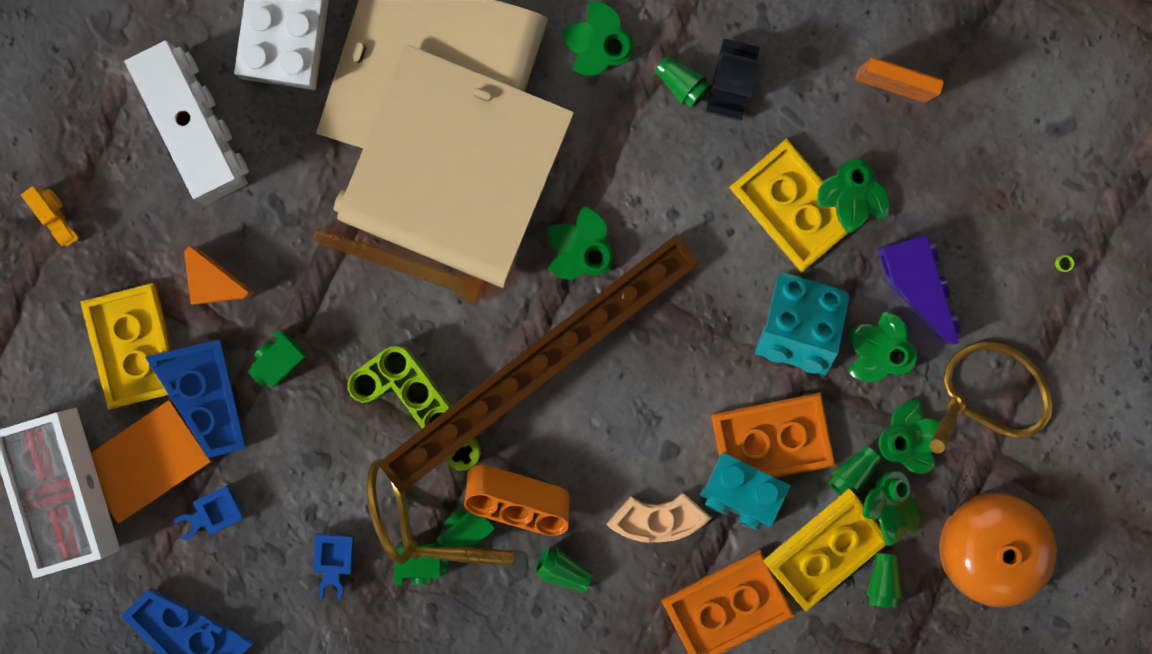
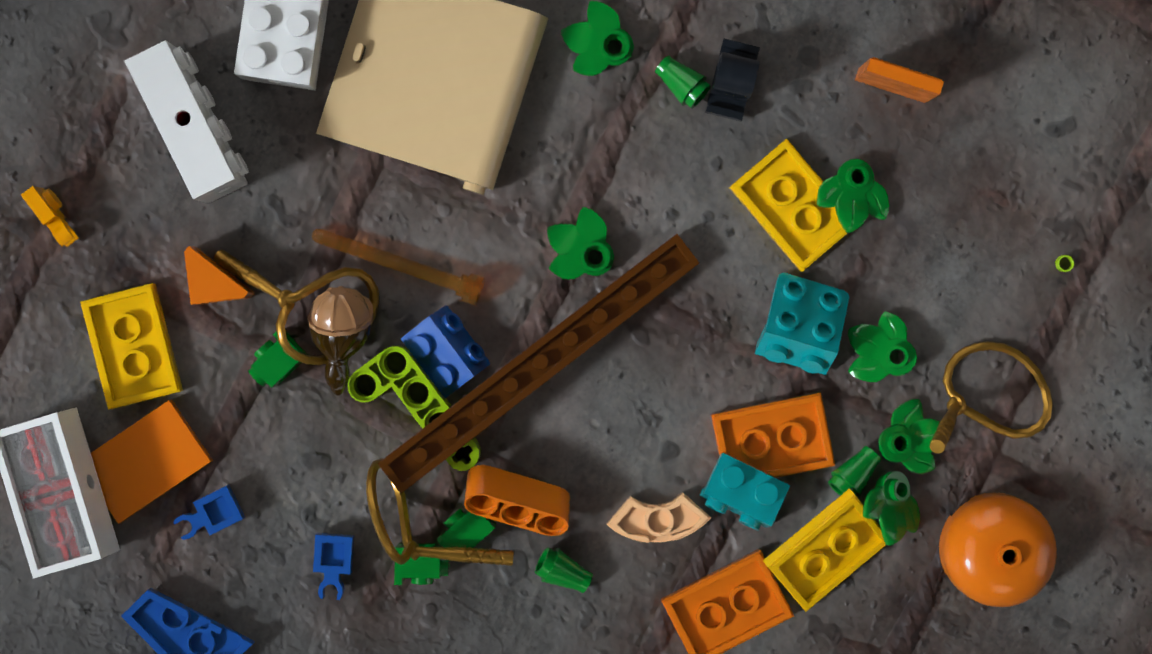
(203, 395): blue wing -> none
(287, 298): none -> pearl gold piece
(339, 329): none -> piece
(445, 350): none -> blue bracket
(454, 169): tan door -> none
(885, 582): green cone -> none
(915, 279): dark purple slope -> none

